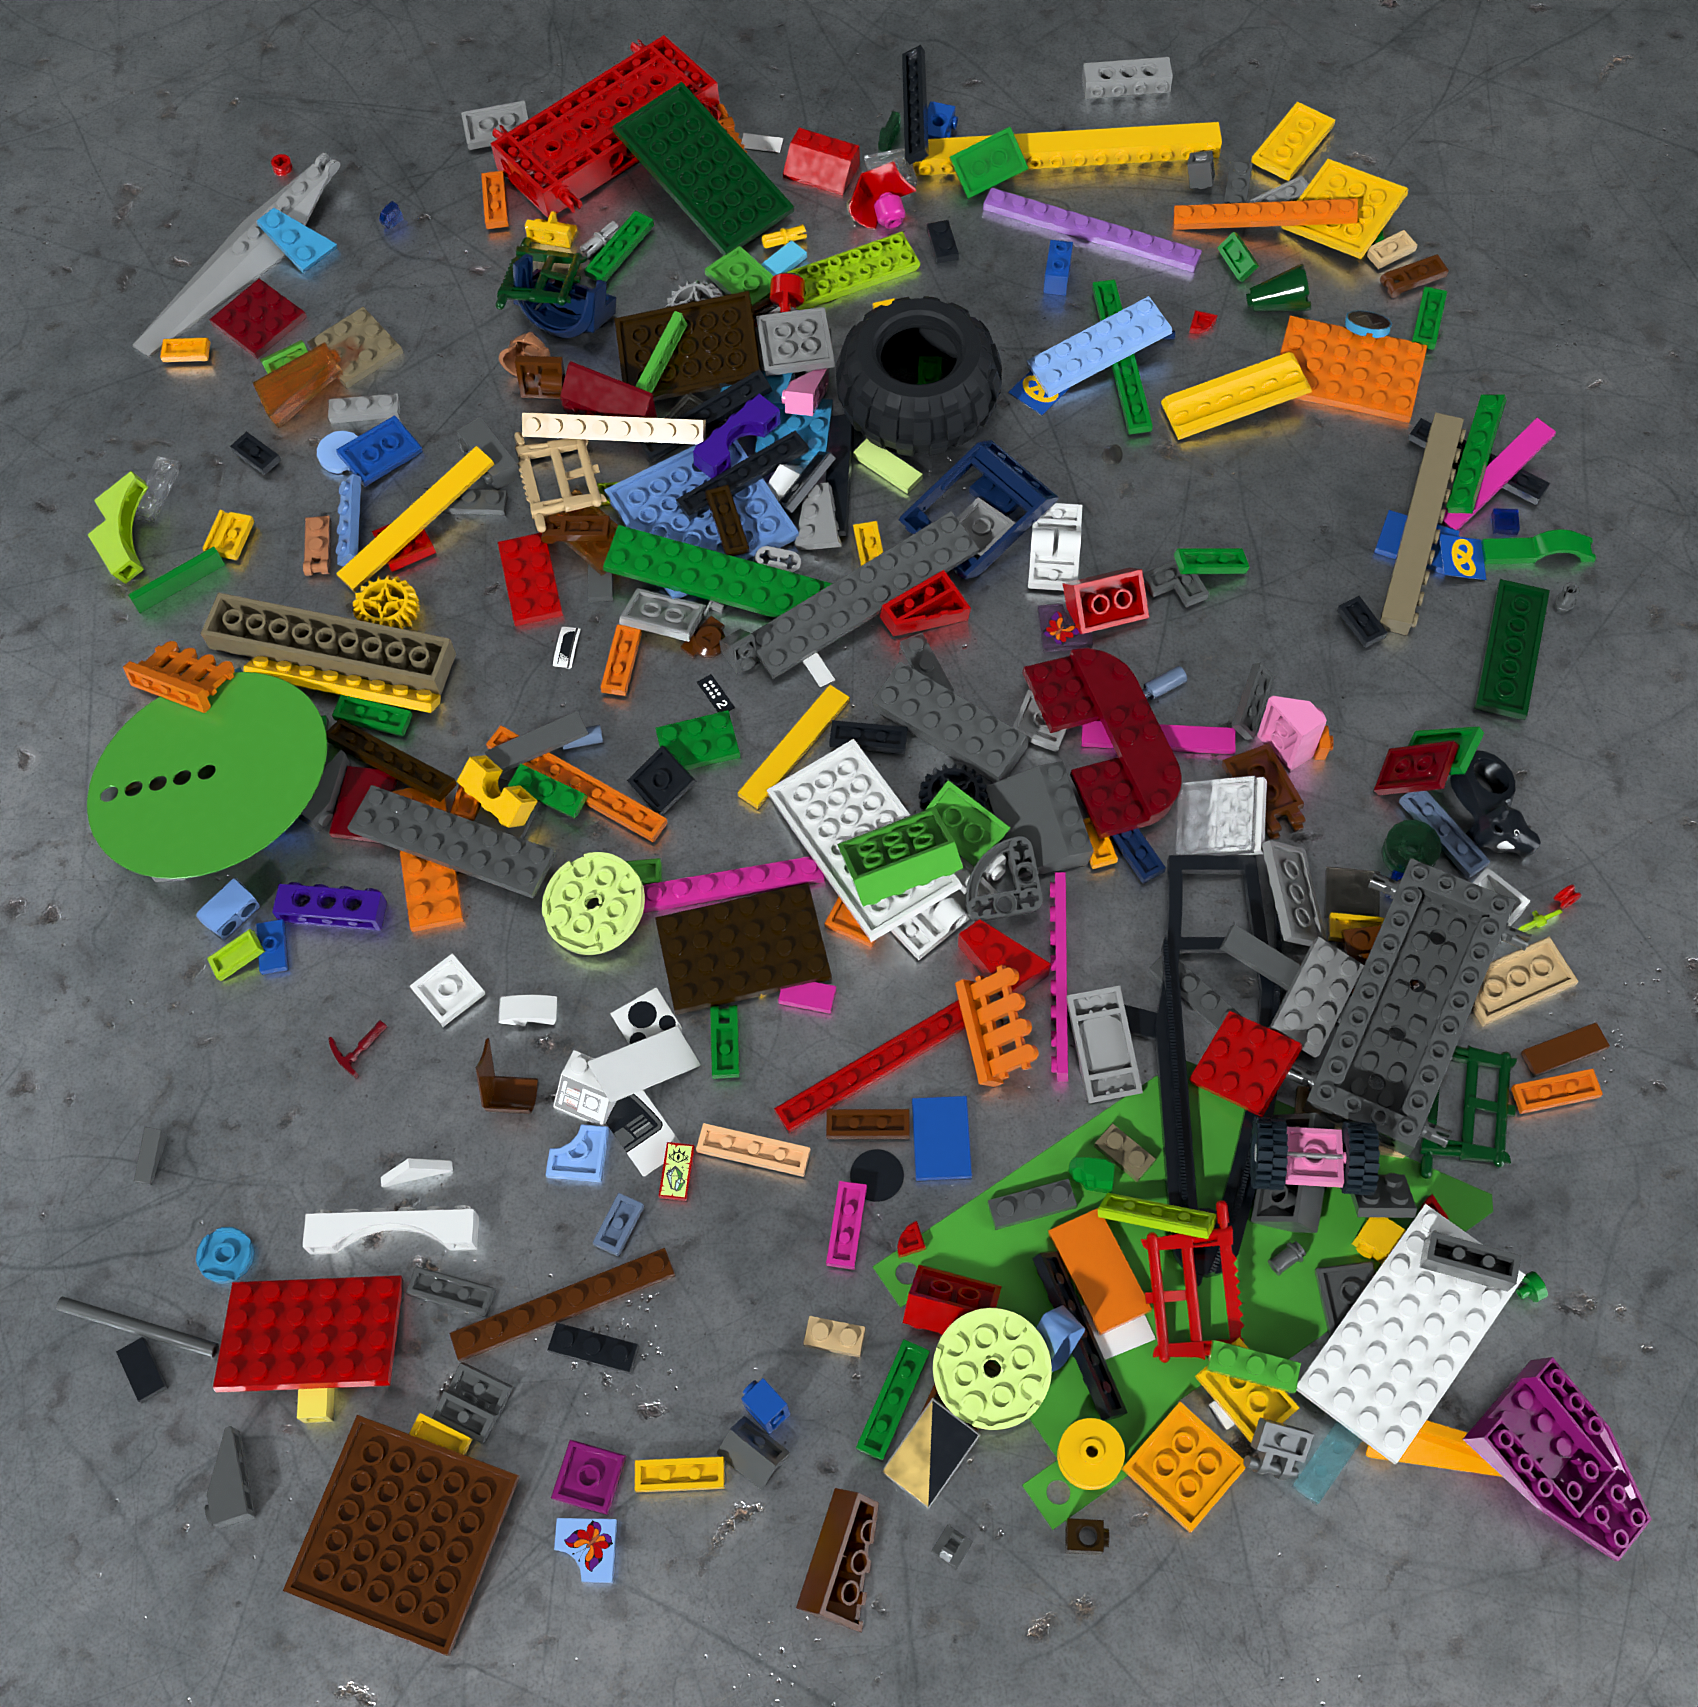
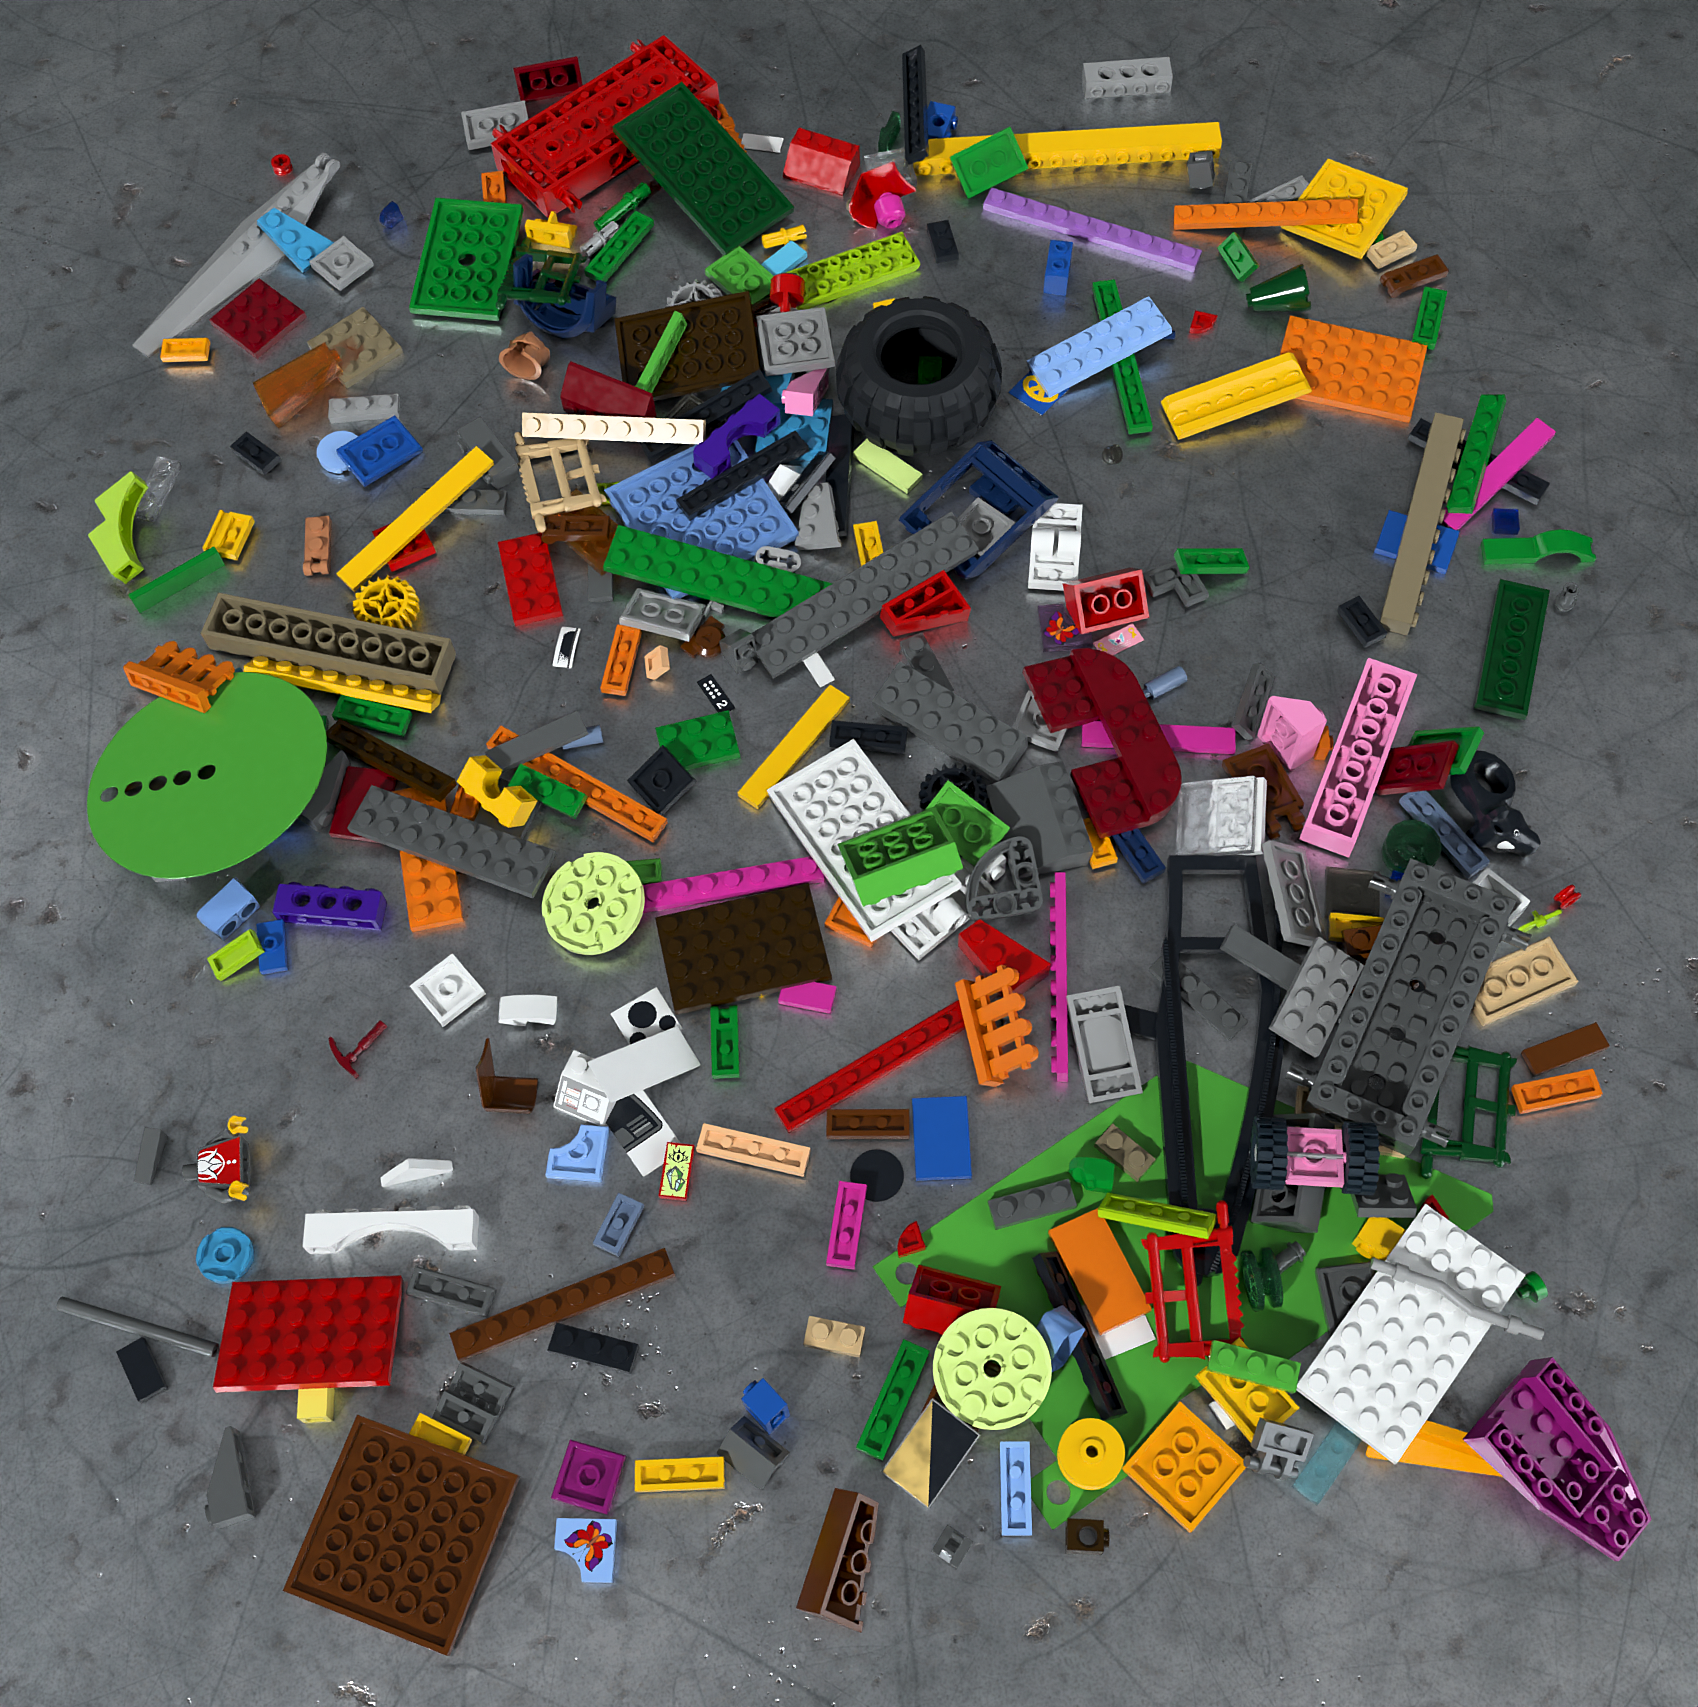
(223, 1165): none -> torso
(283, 356): bright green plate -> none
(341, 263): none -> light grey plate
(349, 519): medium blue plate -> none
(454, 231): none -> green plate
(540, 376): reddish brown plate -> none
(548, 79): none -> dark red slope
(629, 201): none -> green pin
(657, 662): none -> light nougat plate
(727, 521): dark brown tile -> none
(1015, 1488): none -> light blue plate
(1119, 640): none -> bright pink sticker
(1246, 1063): red plate -> none
(1261, 1278): none -> clear green wheel
(1293, 141): yellow plate -> none
(1358, 757): none -> bright pink brick
(1368, 322): tile -> none
(1462, 557): blue sticker -> none
(1470, 1261): dark grey brick -> none
(1510, 1323): none -> light grey bar

